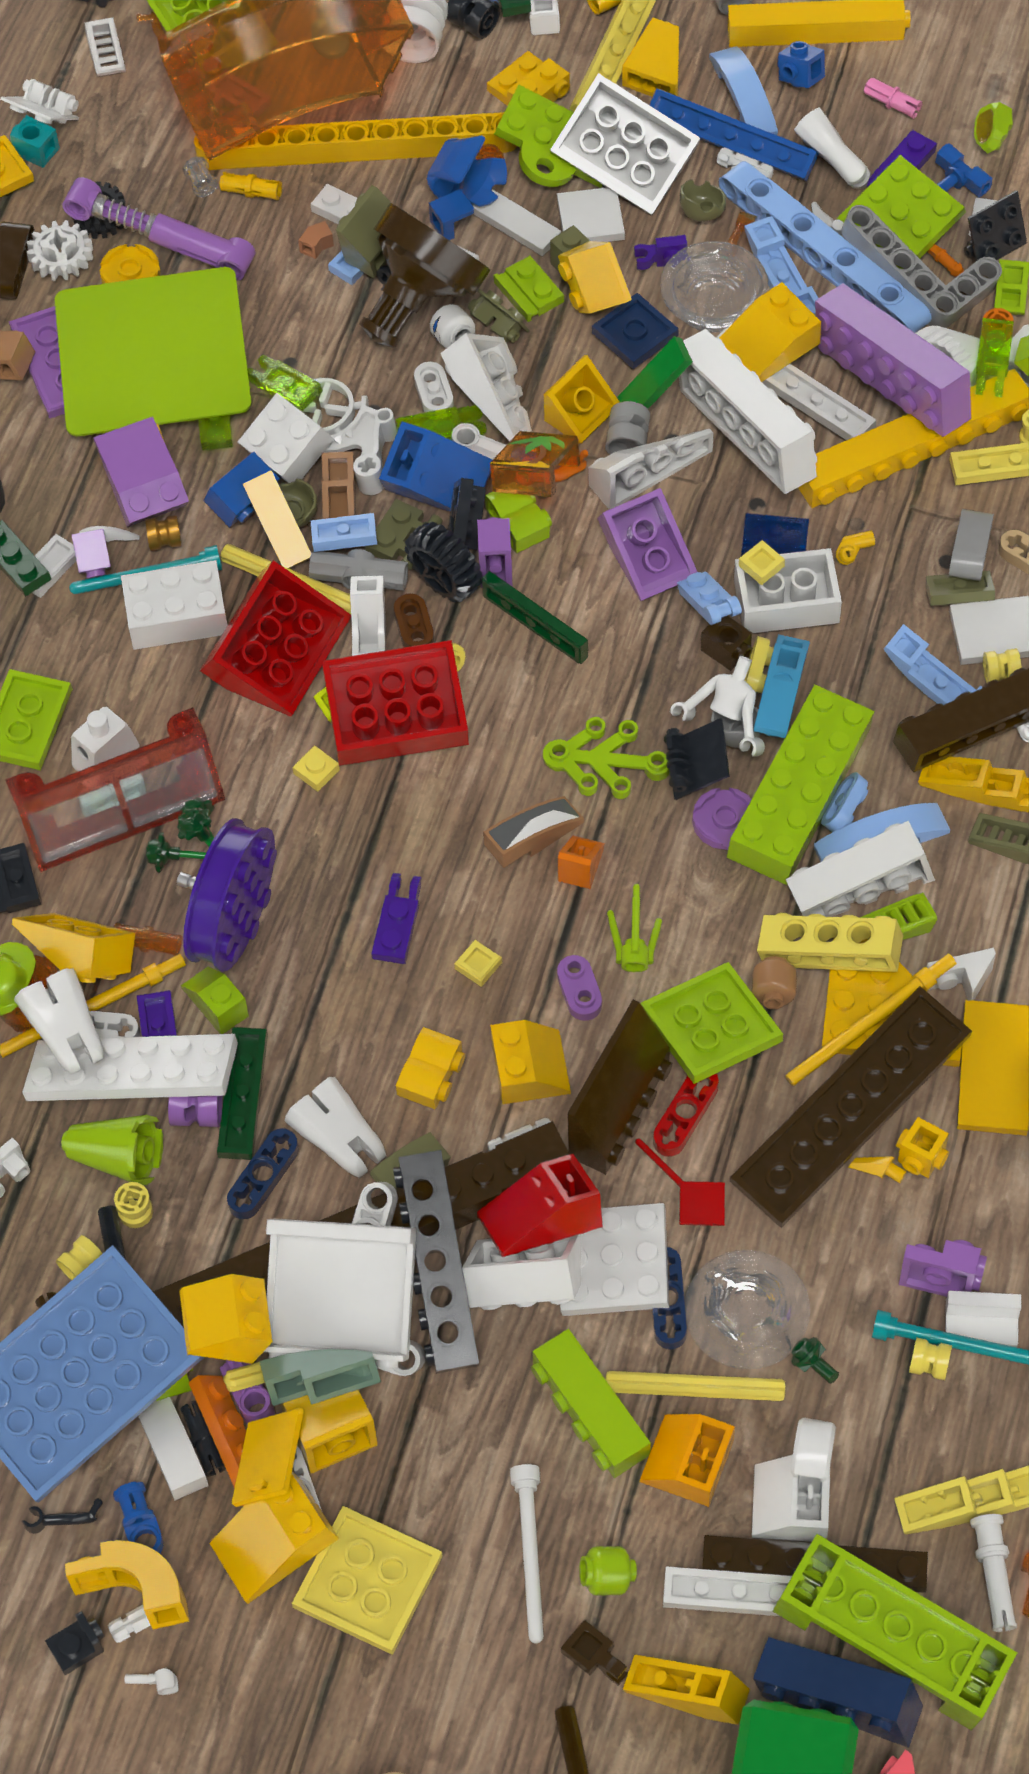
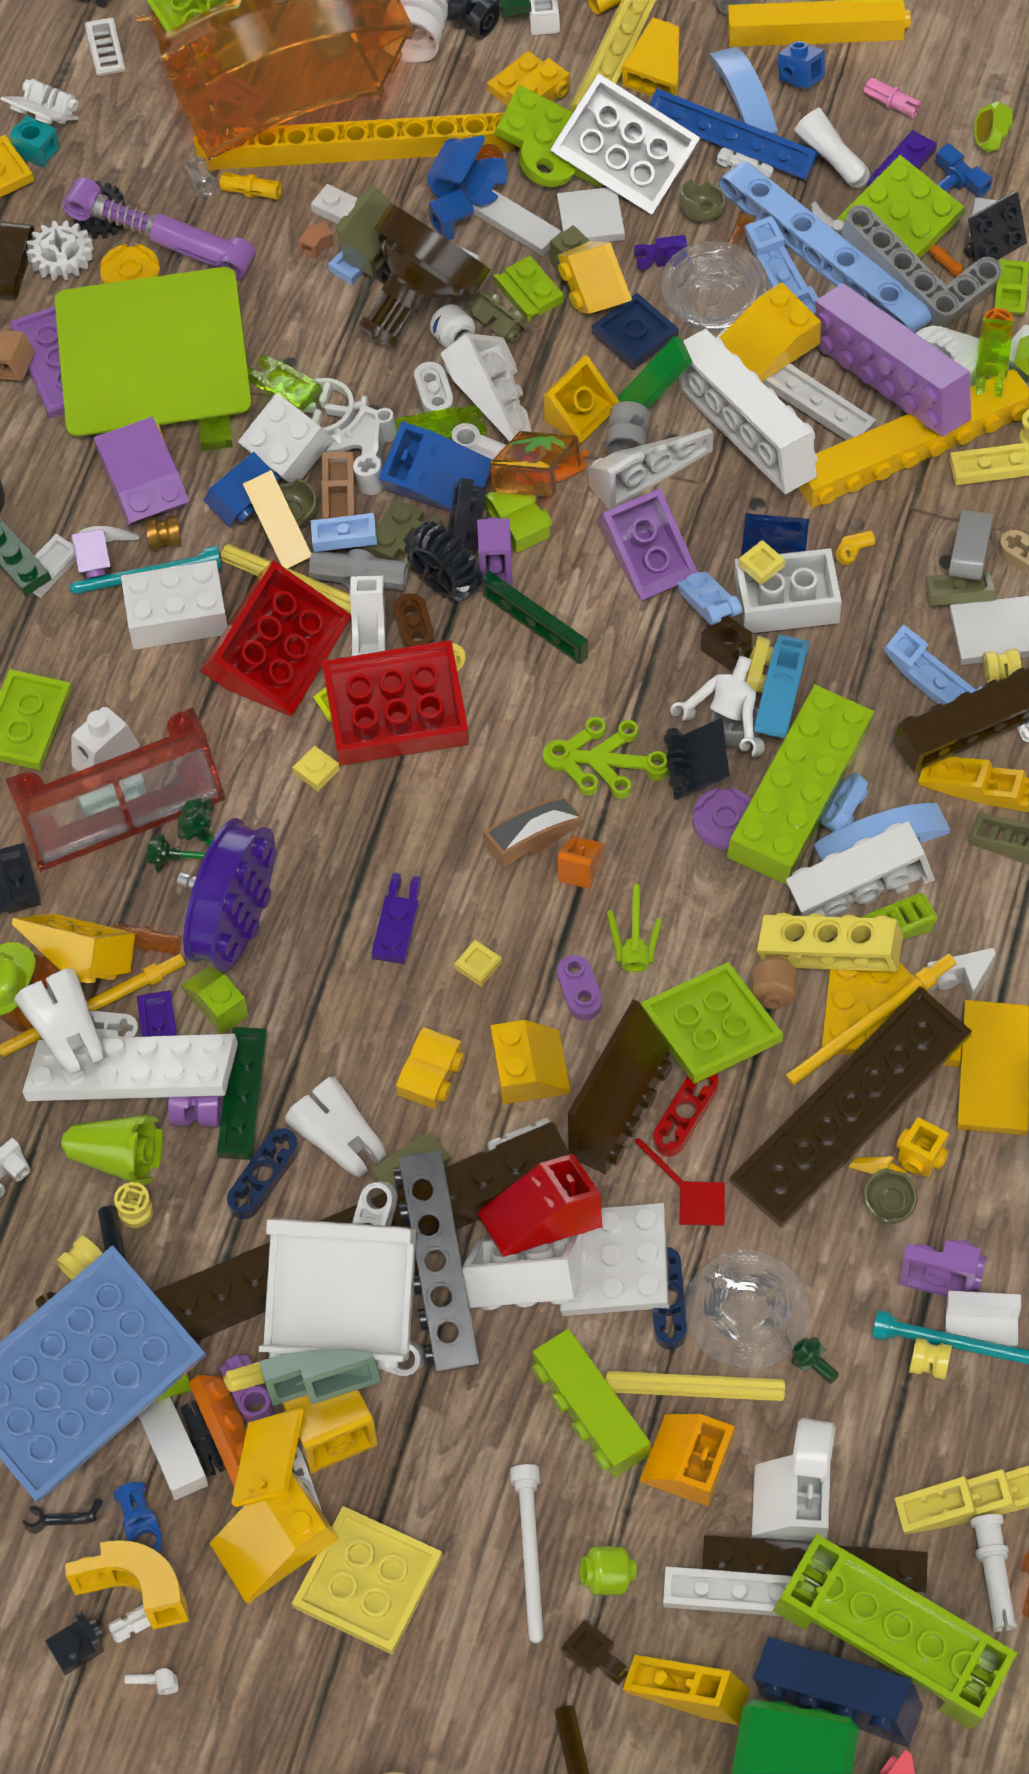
(226, 1318): yellow slope -> none
(890, 1196): none -> olive hair

